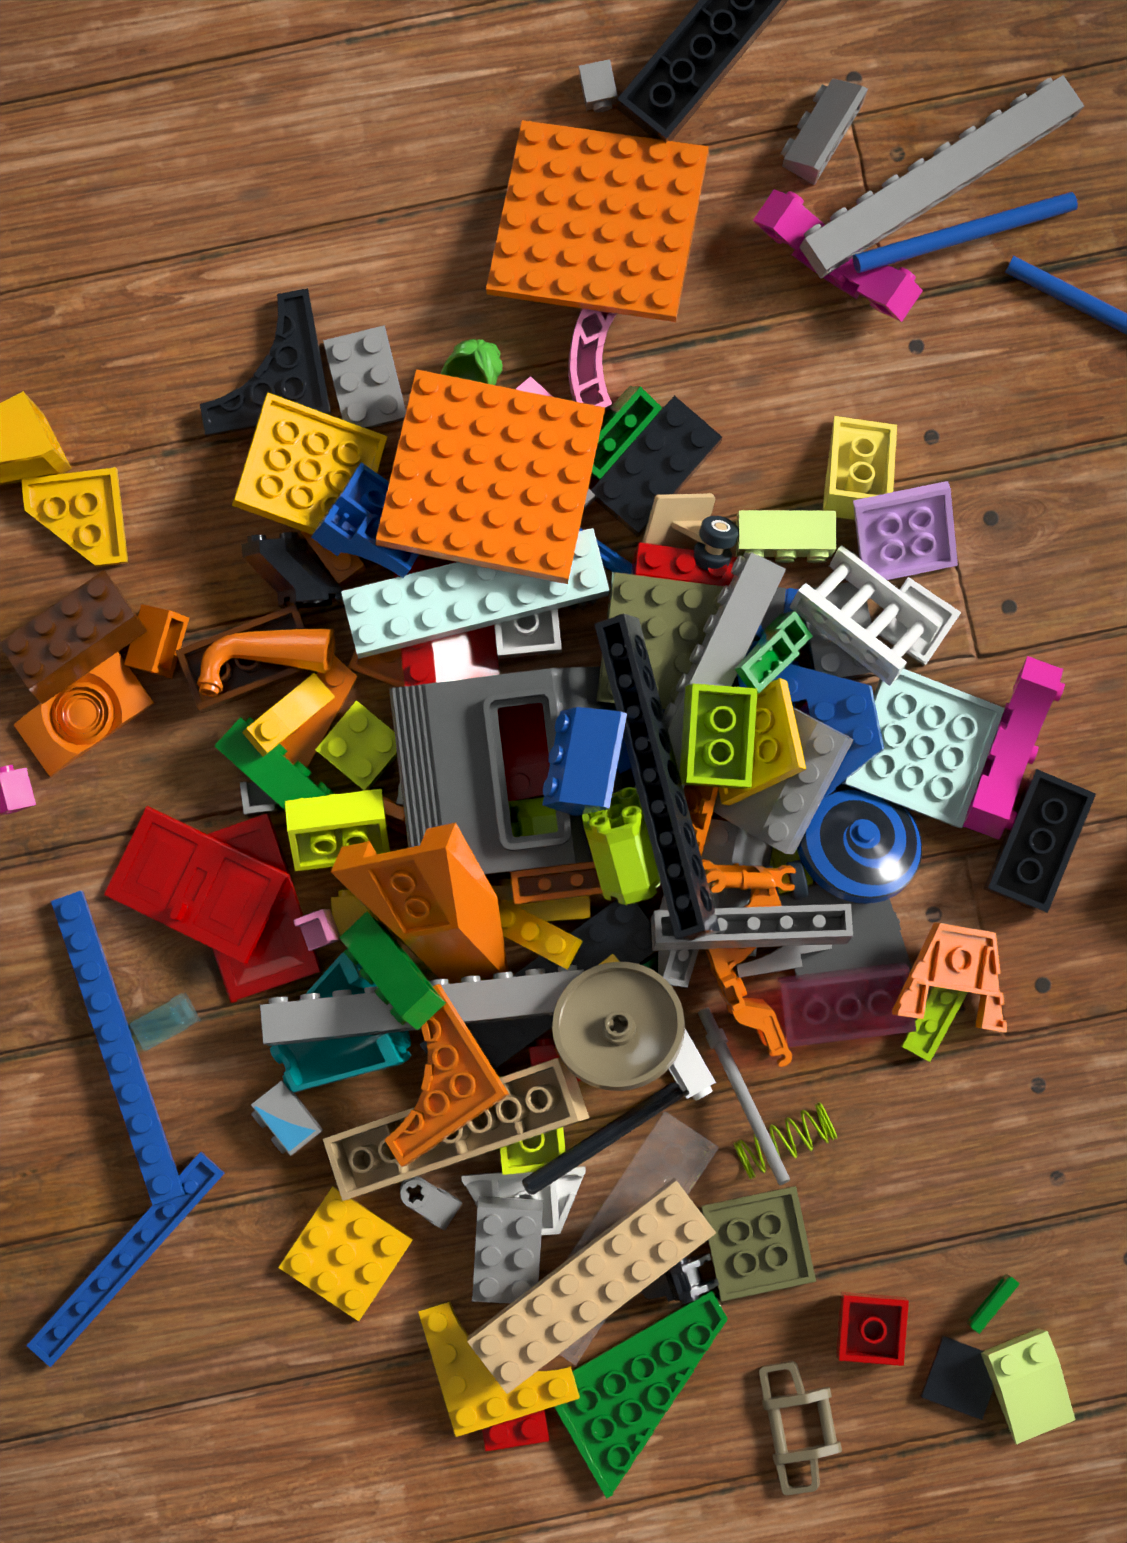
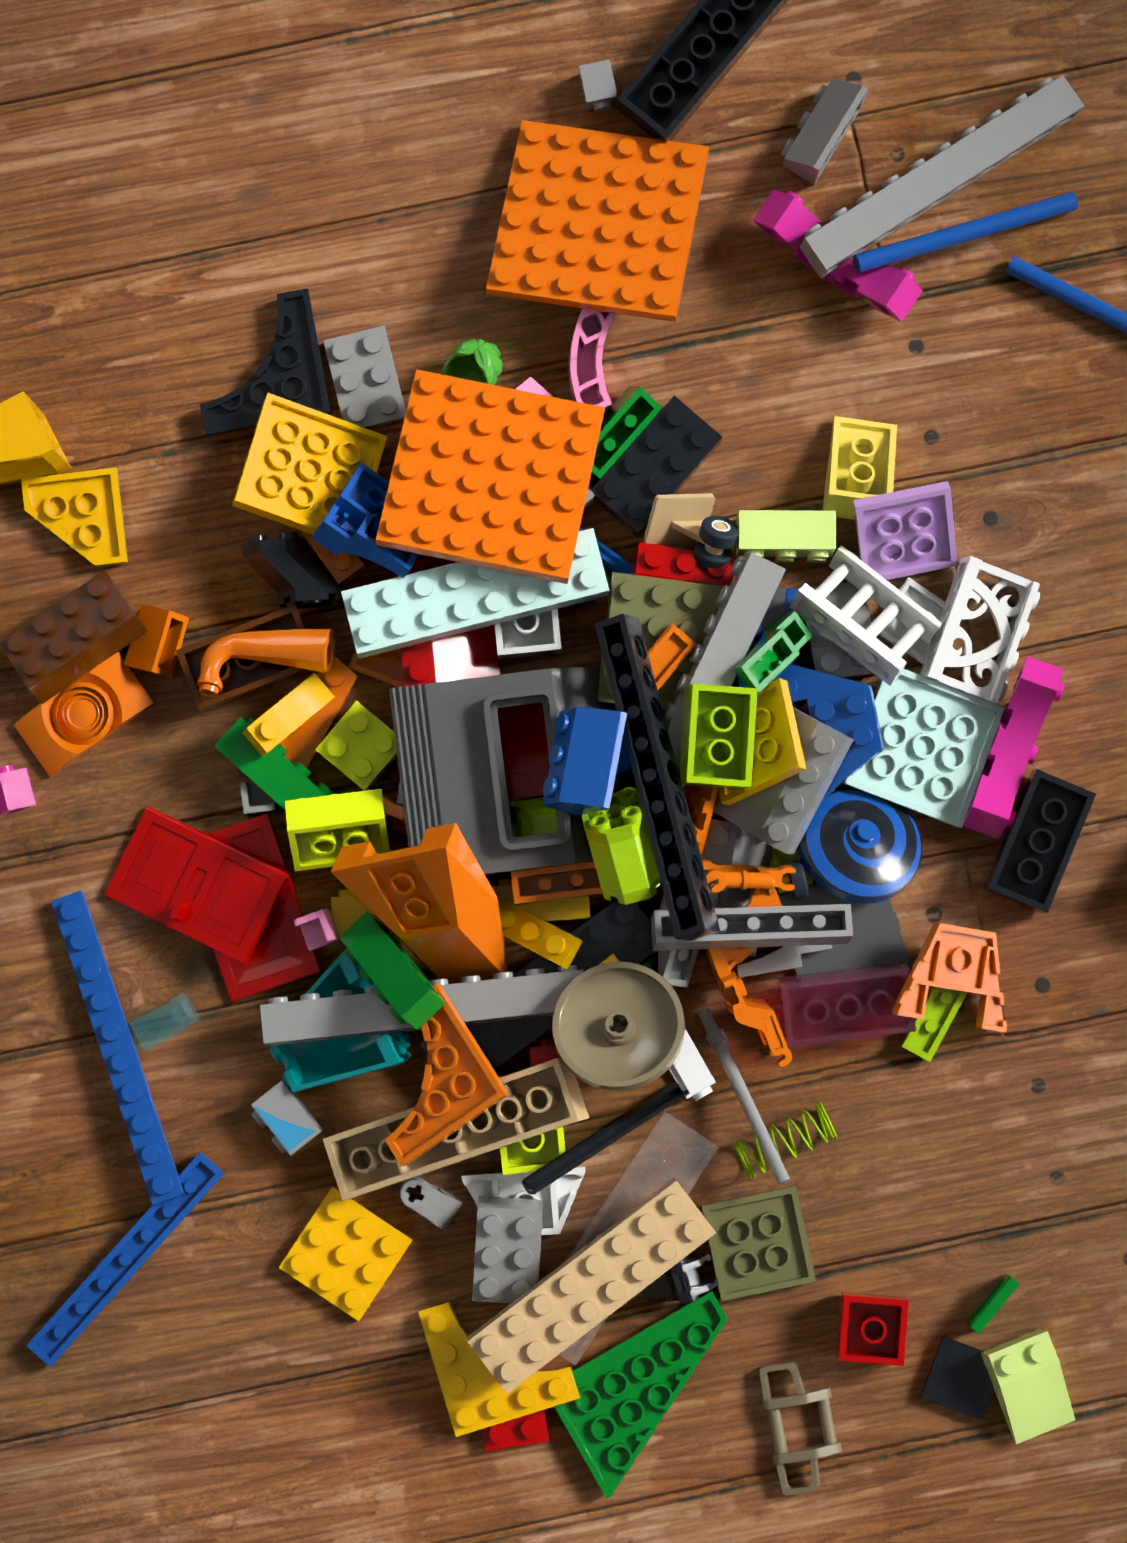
(669, 653): none -> orange tile
(967, 586): none -> white fence

